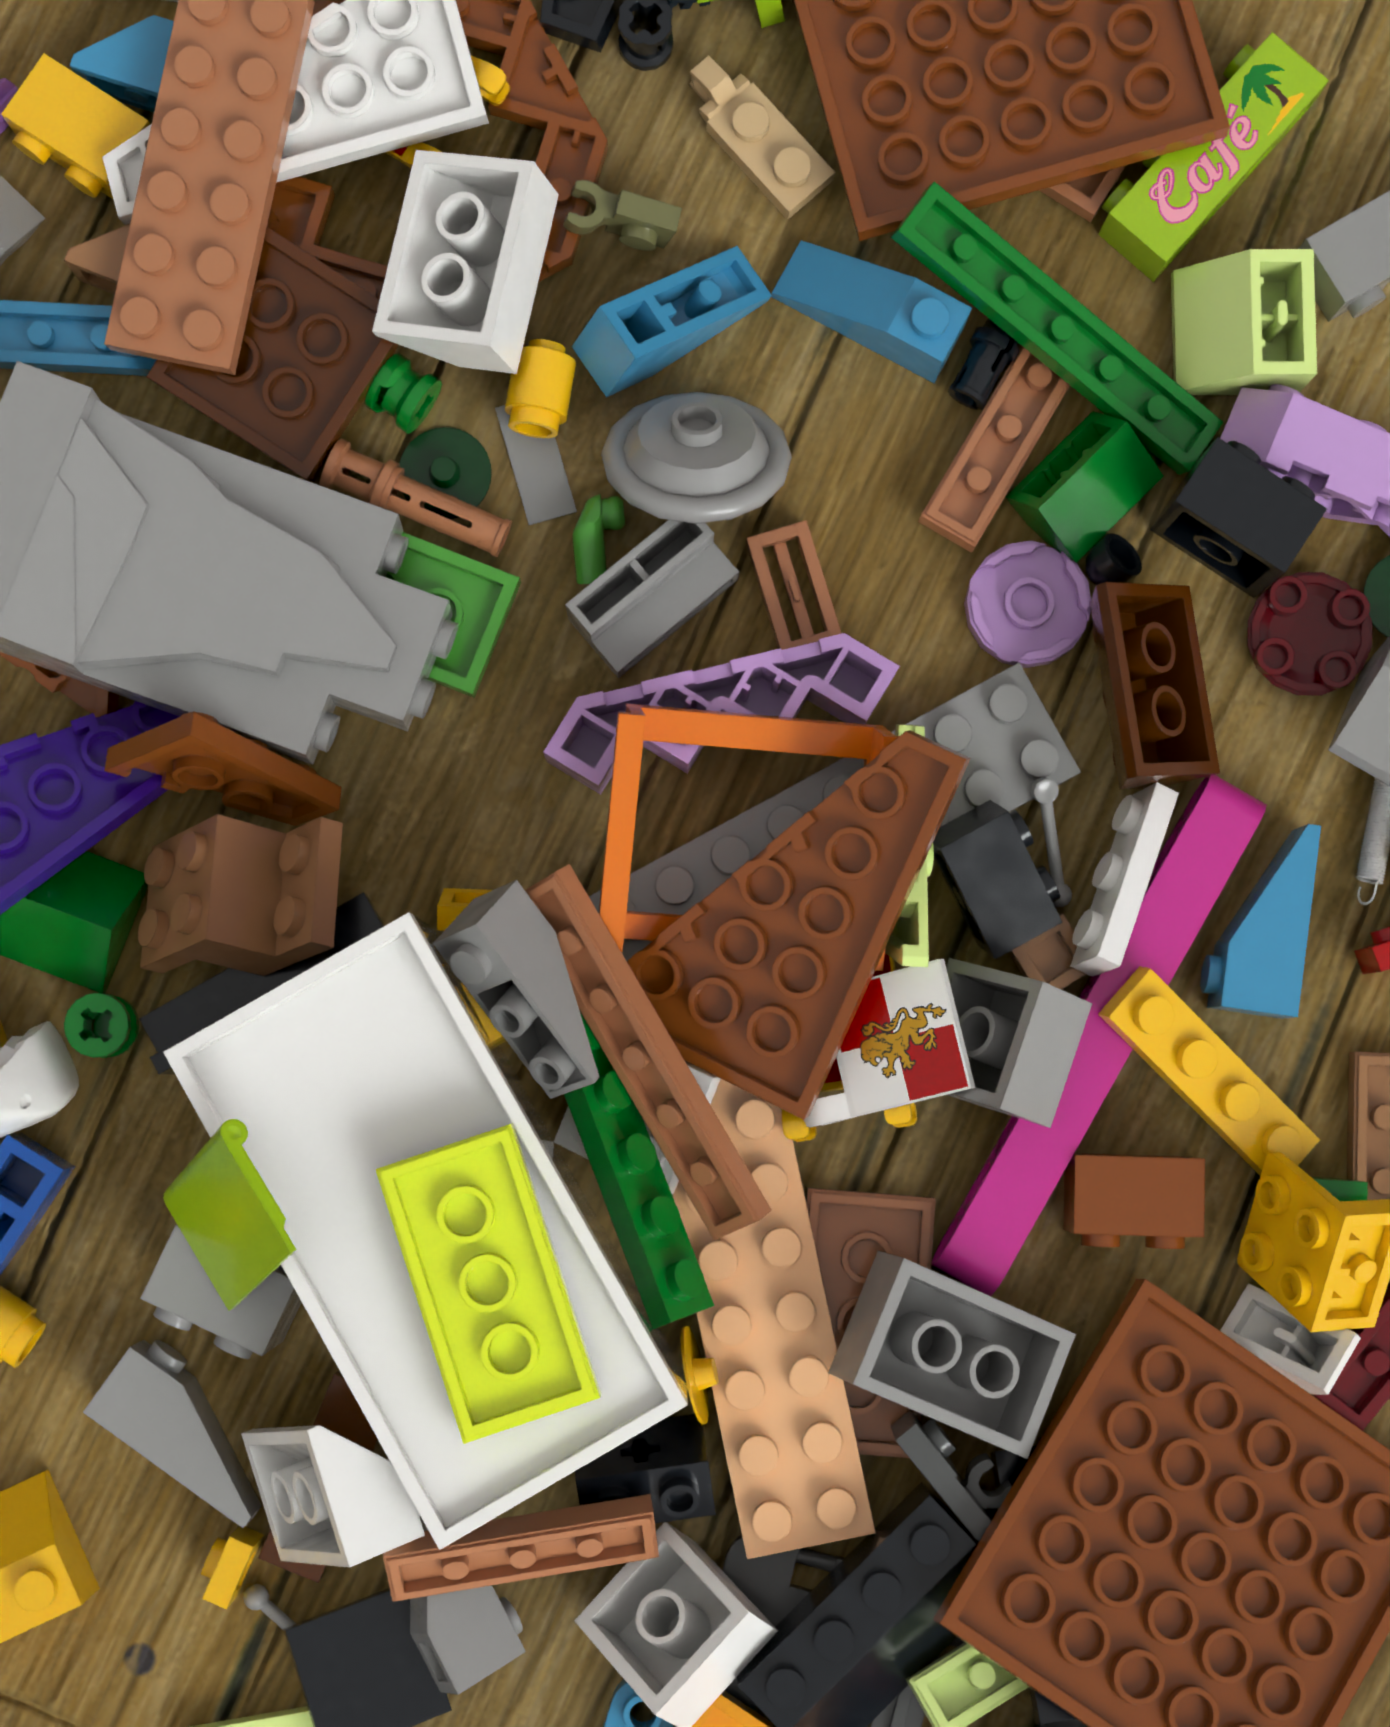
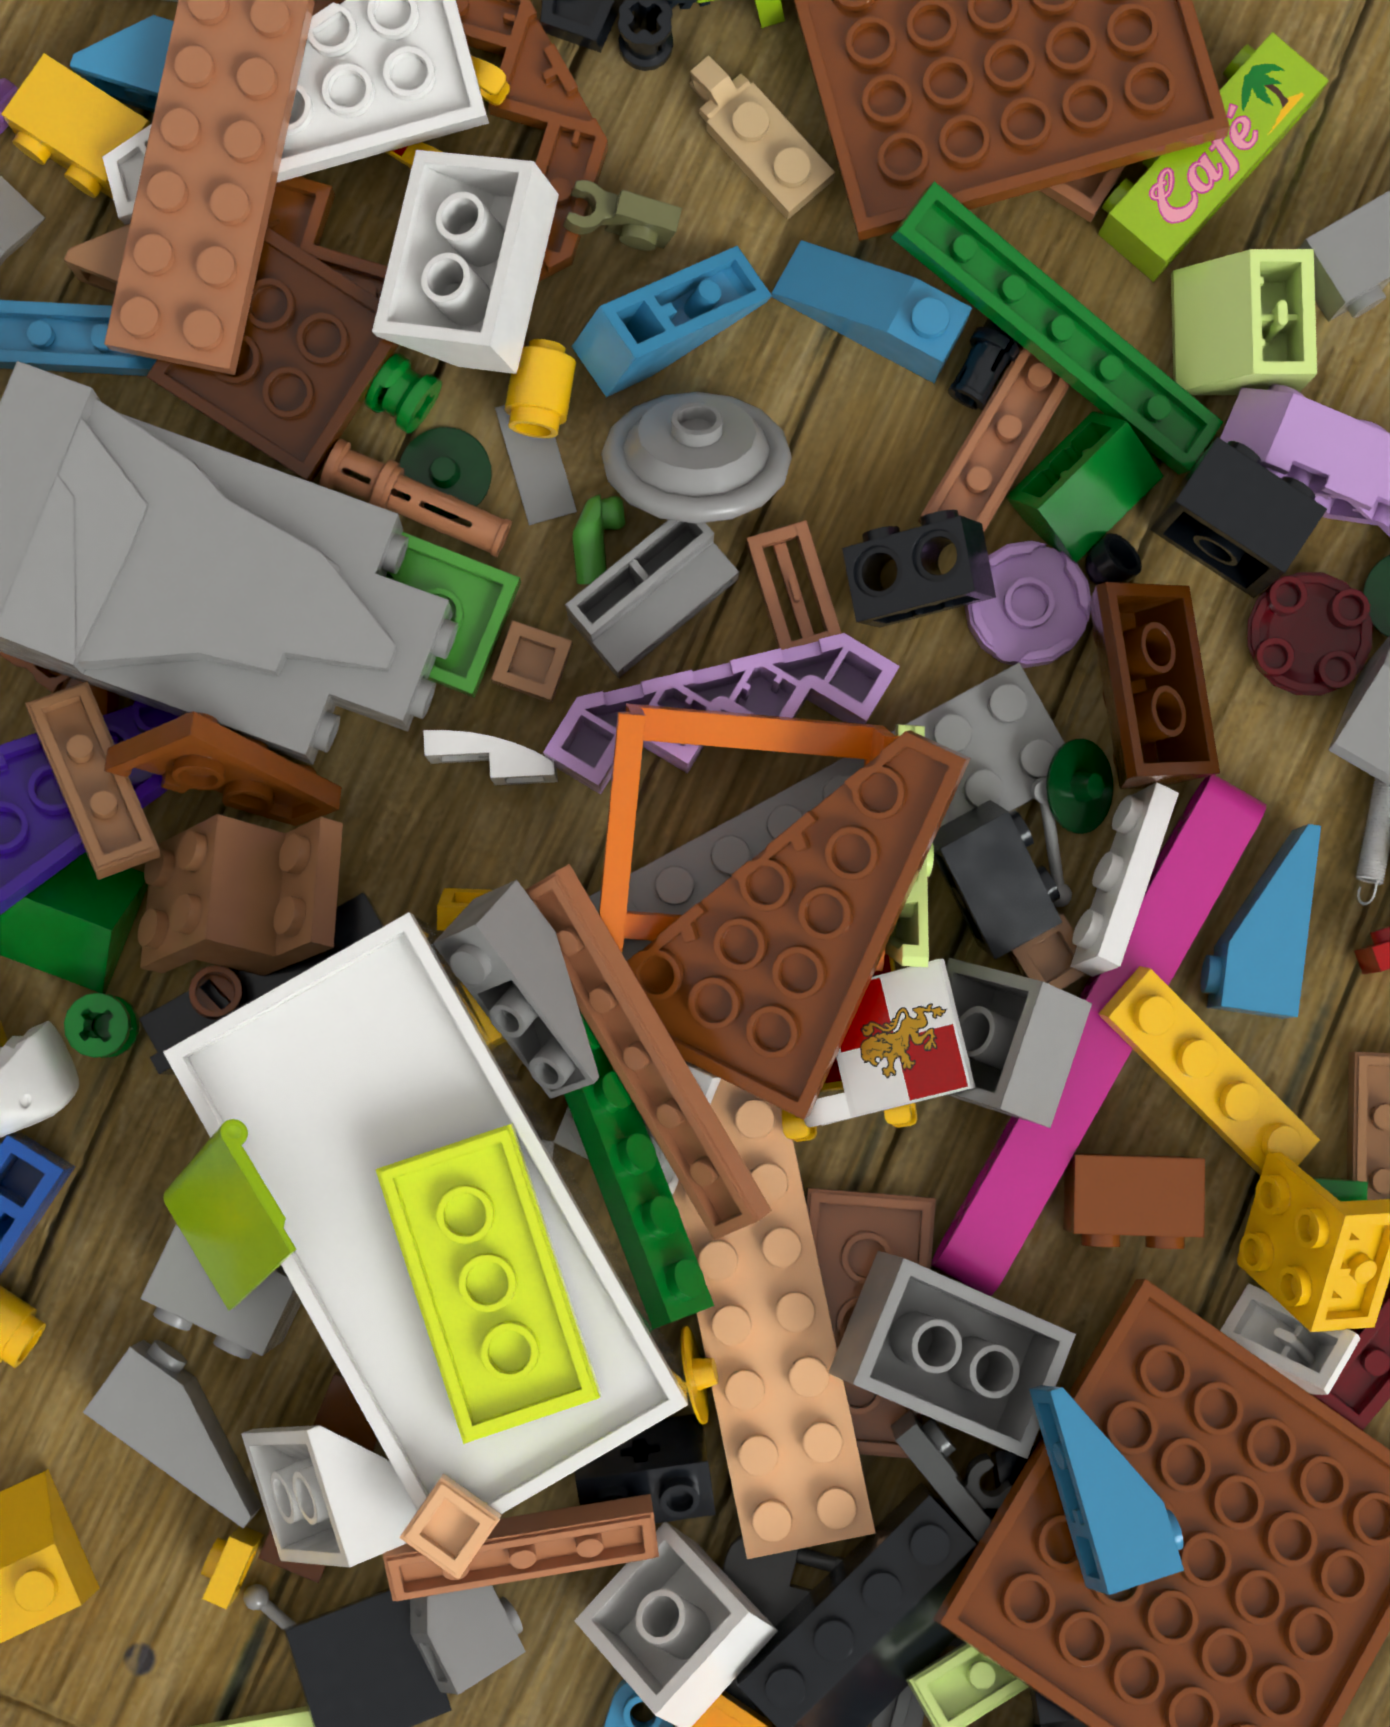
(98, 801): none -> medium nougat tile
(224, 982): none -> dark orange hinge
(450, 1526): none -> light nougat tile
(508, 760): none -> white slope
(532, 662): none -> medium nougat plate
(919, 584): none -> black brick
(1079, 786): none -> dark green piece
(1111, 1511): none -> dark azure slope

